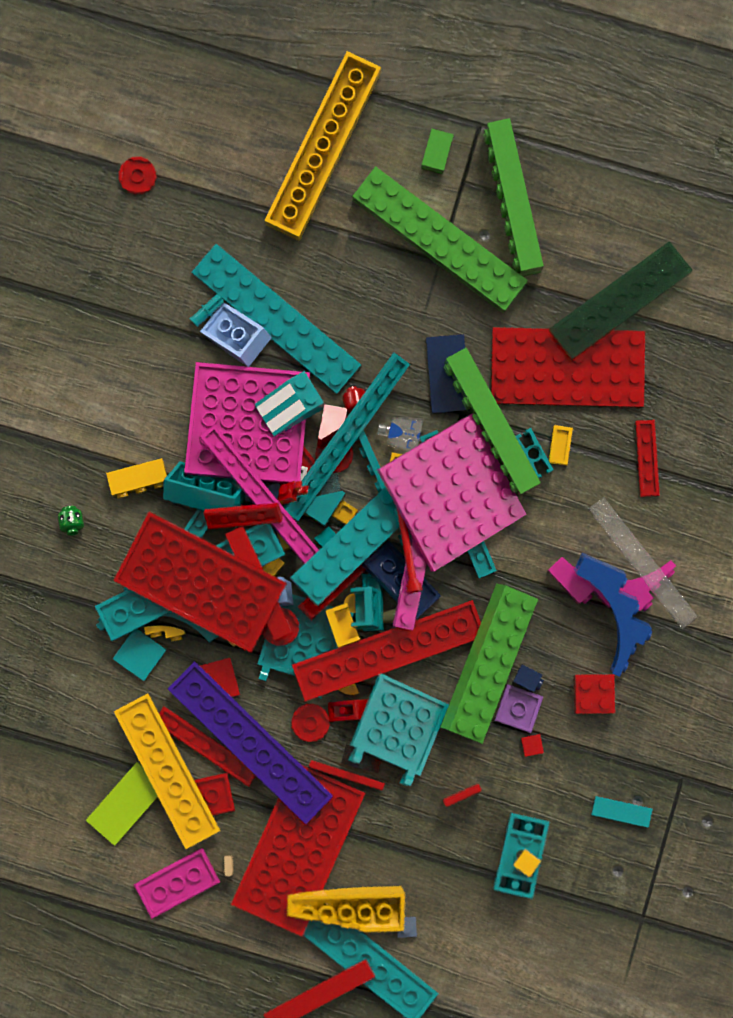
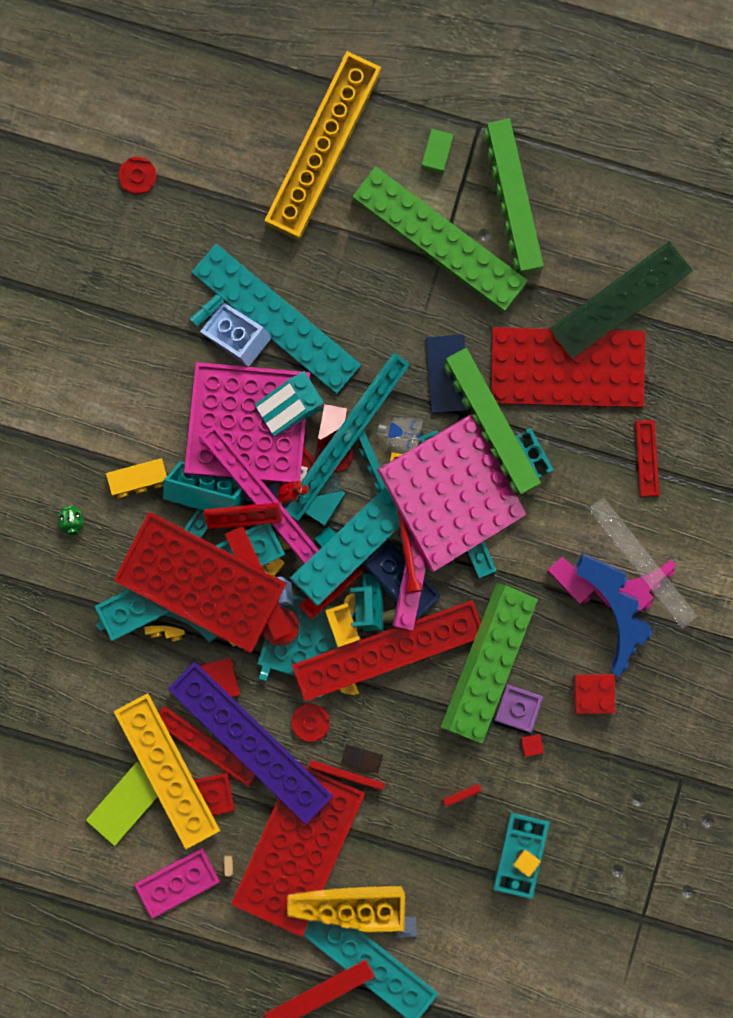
(139, 654): teal tile -> none
(344, 512): yellow tile -> none
(346, 710): red slope -> none
(352, 397): red head -> none
(398, 726): teal plate -> none
(528, 678): dark blue brick -> none
(560, 445): yellow tile -> none
(621, 811): teal tile -> none

